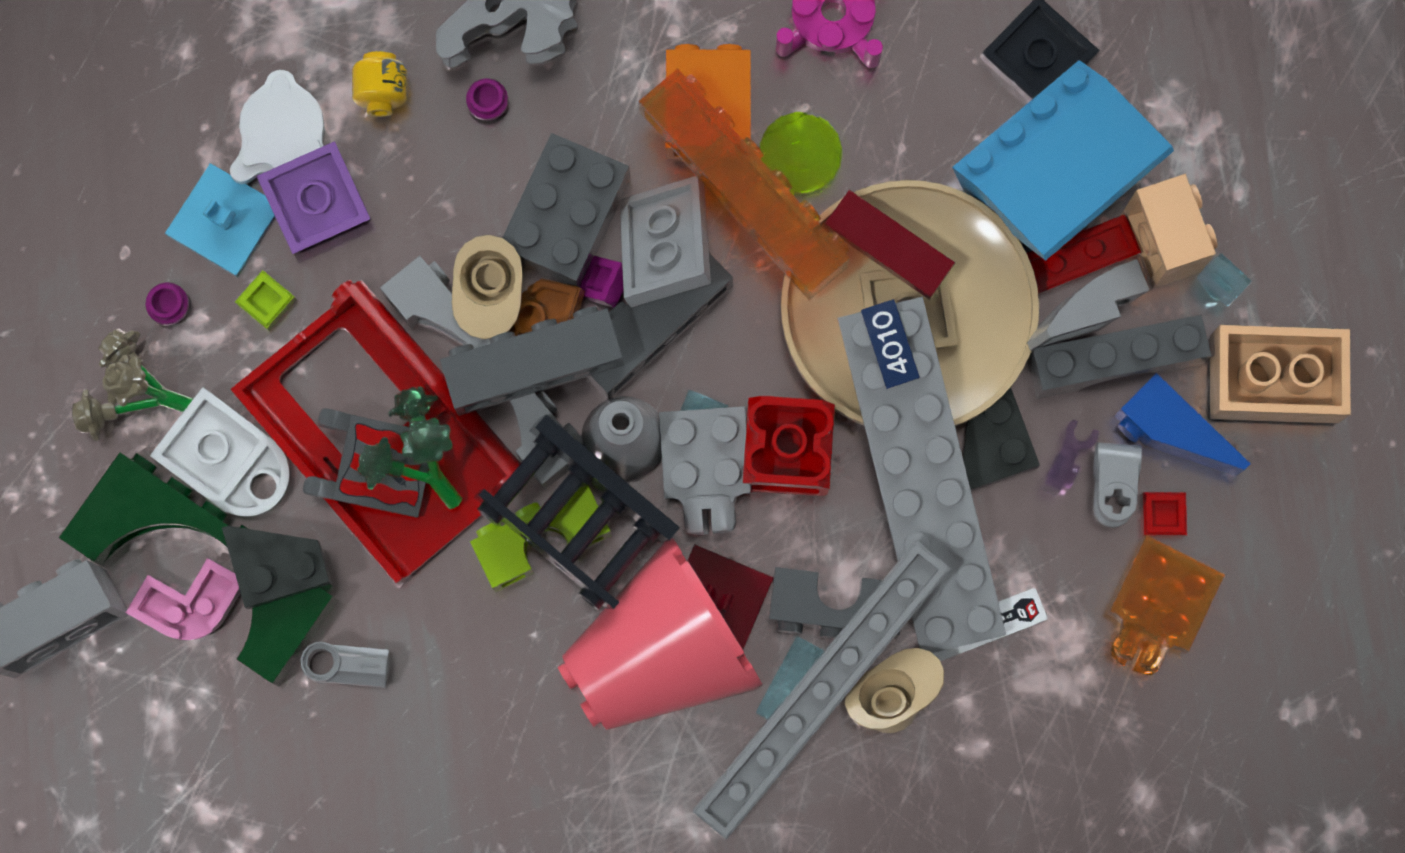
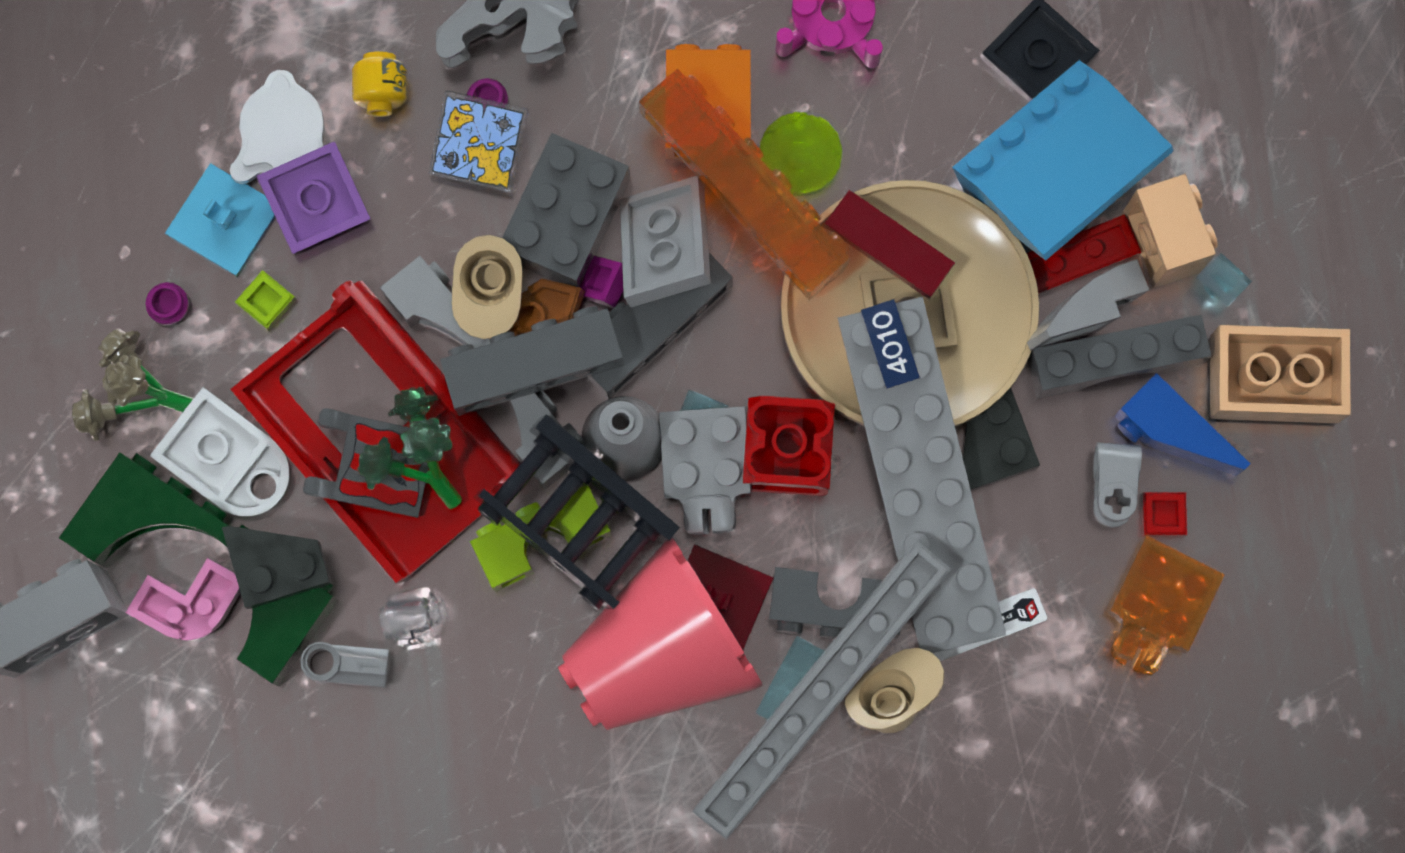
(413, 617): none -> clear head
(478, 141): none -> tile
(1063, 470): clear purple plate -> none

